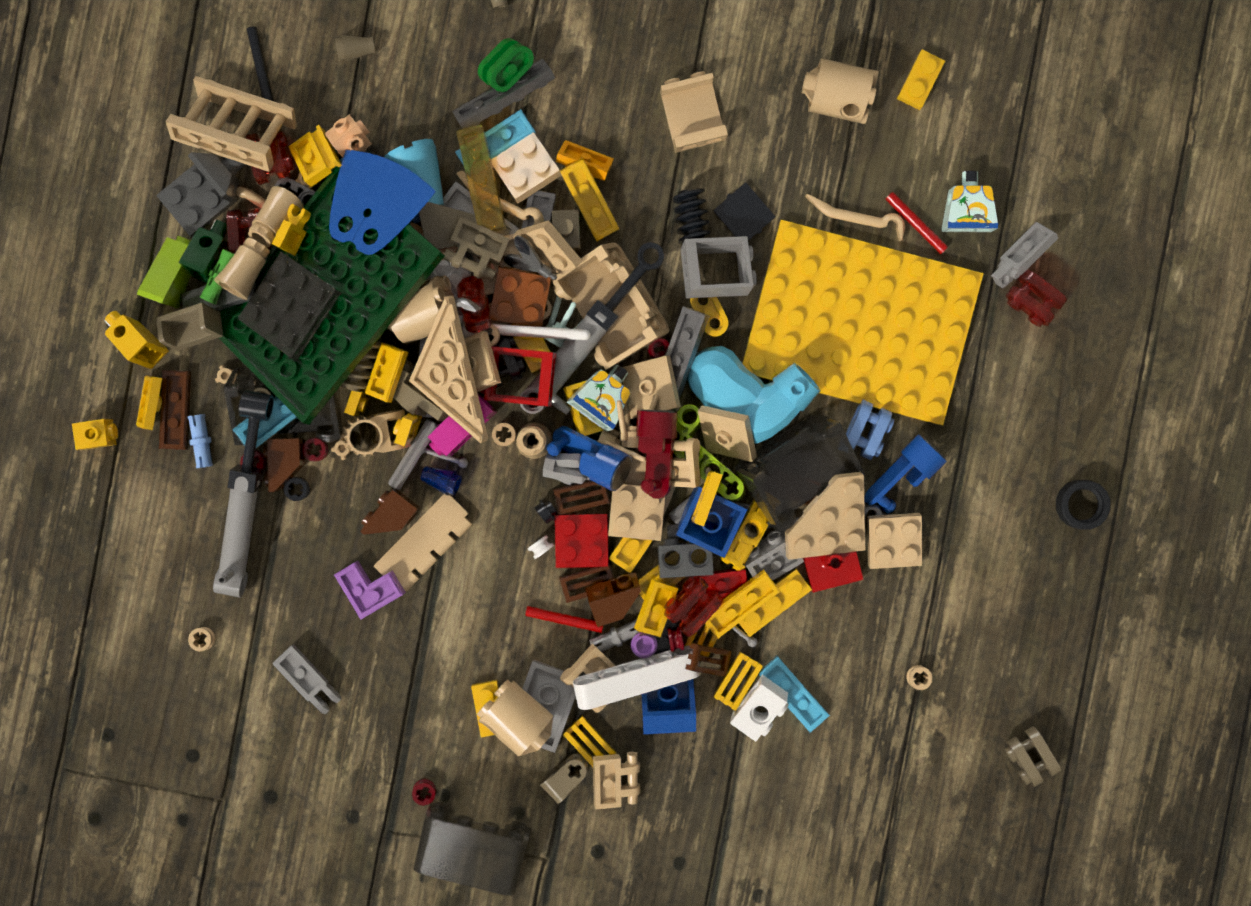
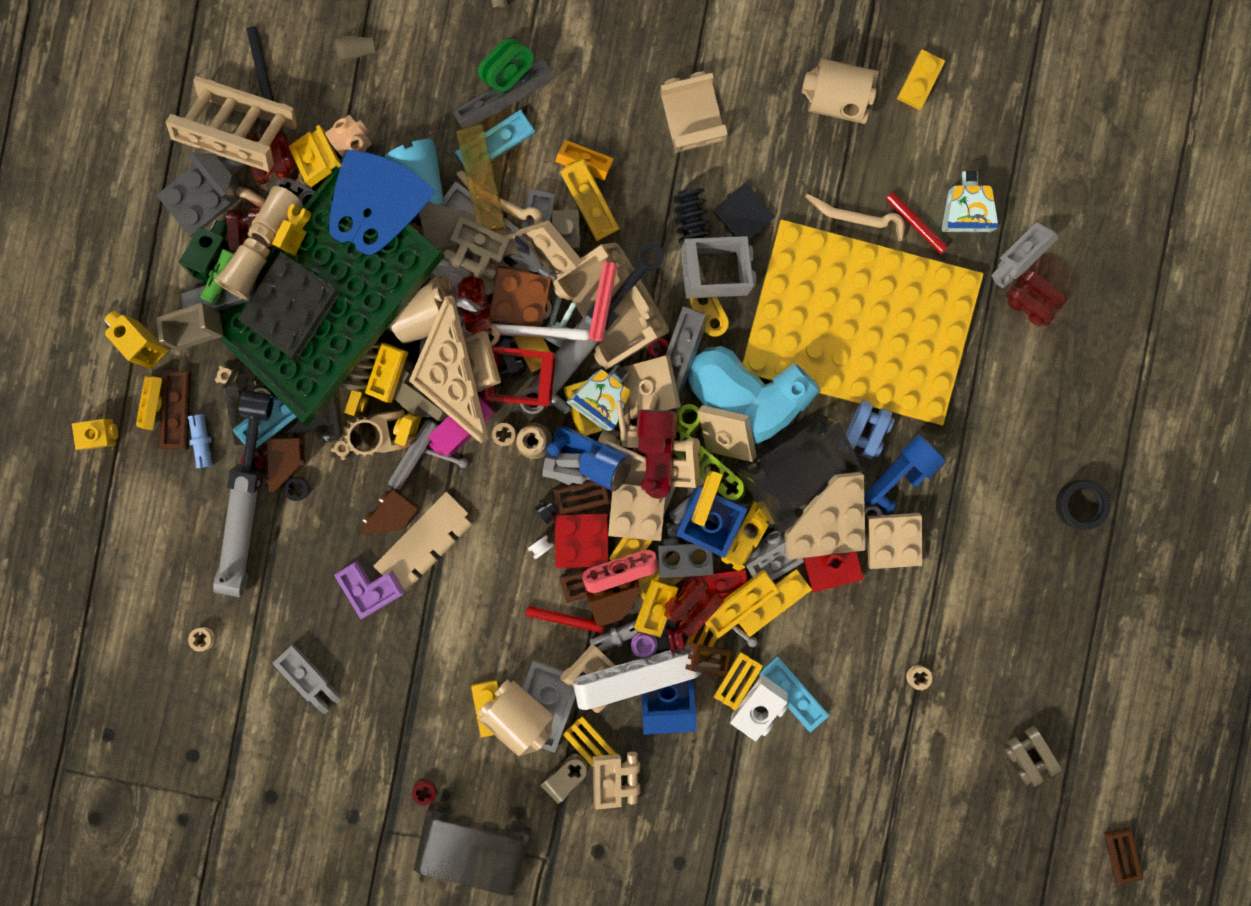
(166, 276): lime slope -> none
(314, 457): dark red bush -> none
(442, 479): clear blue cone -> none
(525, 167): tan plate -> none
(596, 577): none -> coral beam
(603, 301): none -> coral axle
(1118, 834): none -> reddish brown tile

